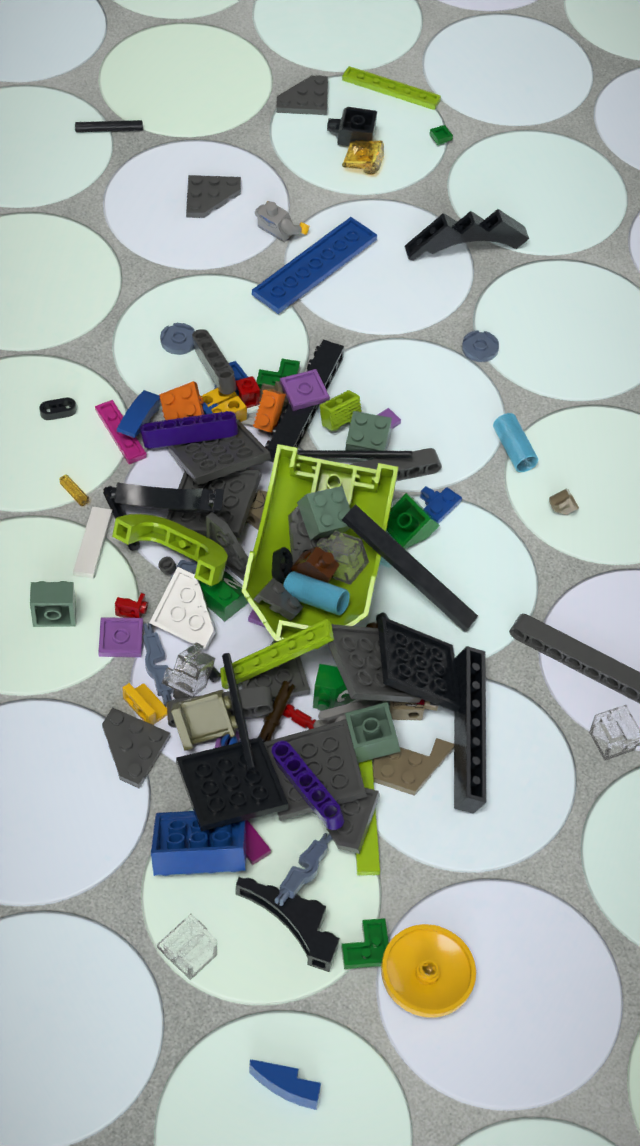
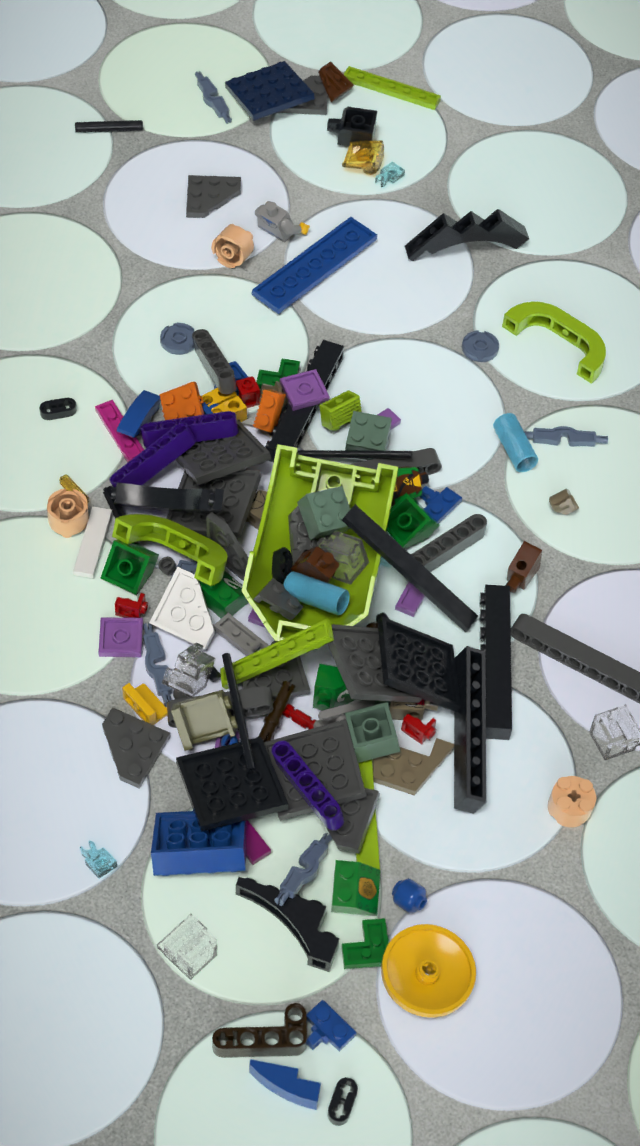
(53, 604): sand green brick -> none
(67, 512): none -> light nougat brick
(99, 861): none -> clear light blue plate
(129, 566): none -> green slope
(155, 456): none -> dark purple beam
(210, 97): none -> sand blue piece
(233, 246): none -> light nougat brick
(238, 635): none -> light grey hinge
(259, 1035): none -> dark brown beam
(269, 90): none -> dark blue plate
(328, 1027): none -> blue hinge
(334, 81): none -> reddish brown wing
(337, 1099): none -> black beam
(355, 888): none -> green slope
(391, 173): none -> clear light blue plate
(409, 482): none -> torso
(409, 600): none -> medium lavender tile
(409, 895): none -> blue head
(417, 730): none -> red bracket
(441, 134): green plate -> none
(452, 542): none -> dark grey beam
(497, 648): none -> black brick
(523, 566): none -> reddish brown torso
(565, 326): none -> lime arch
(572, 801): none -> light nougat brick
(574, 436): none -> sand blue piece

